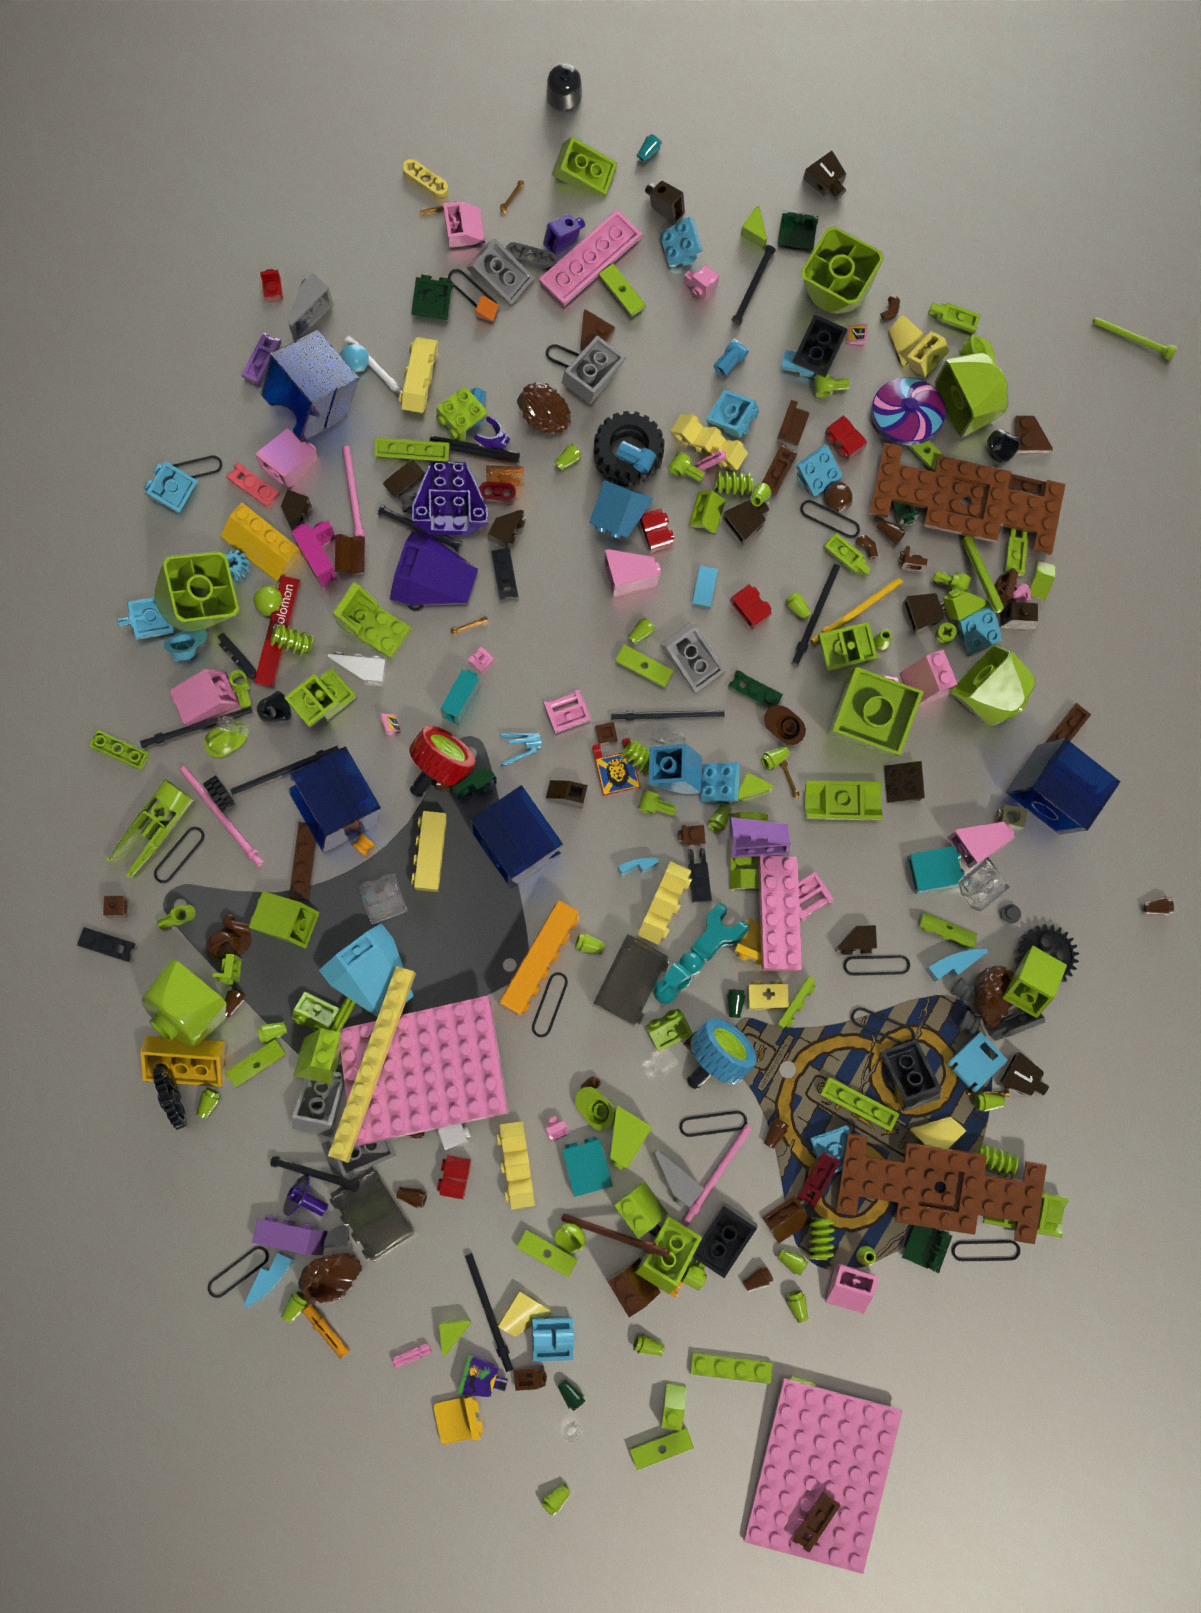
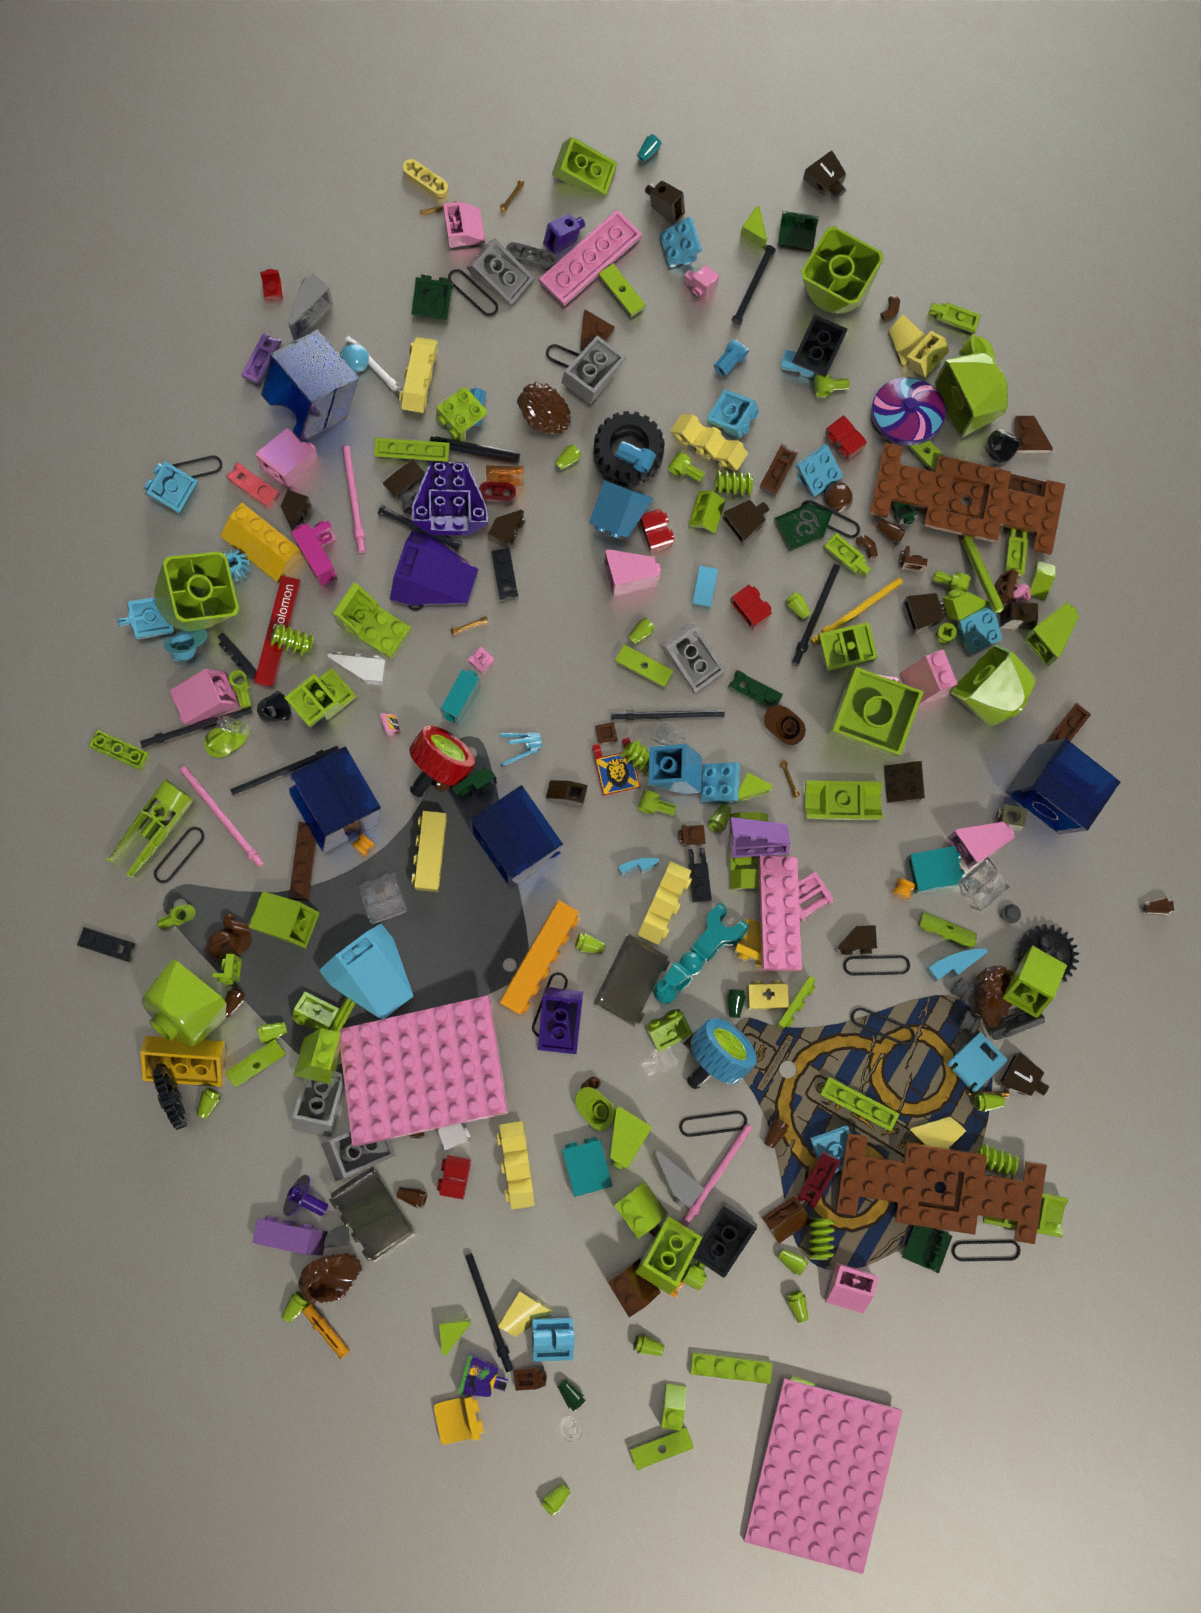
(115, 907): reddish brown brick -> none
(218, 793): black tyre -> none
(242, 1279): black piece -> none
(267, 600): lime hair -> none
(268, 1278): medium azure slope -> none
(277, 1162): black bar -> none
(349, 554): reddish brown panel -> none
(372, 1064): light yellow plate -> none
(411, 1355): bright pink axle -> none
(486, 309): orange slope -> none
(496, 442): dark purple helmet -> none
(535, 1247): lime tile -> none
(556, 1130): bright pink tile -> none
(560, 1020): none -> dark purple slope
(564, 87): black cylinder -> none
(569, 716): bright pink plate -> none
(570, 1238): lime hair -> none
(647, 1247): copper bar -> none
(711, 460): bright pink axle -> none
(758, 1279): reddish brown cone -> none
(760, 494): lime cone -> none
(774, 757): lime cone -> none
(793, 424): reddish brown panel -> none
(803, 525): none -> dark green tile
(816, 1521): reddish brown plate -> none
(856, 334): slope -> none
(861, 1256): lime cone -> none
(882, 639): lime cone -> none
(903, 889): none -> light orange wheel
(911, 1075): black slope -> none
(1052, 634): none -> lime slope
(1166, 351): lime piece -> none

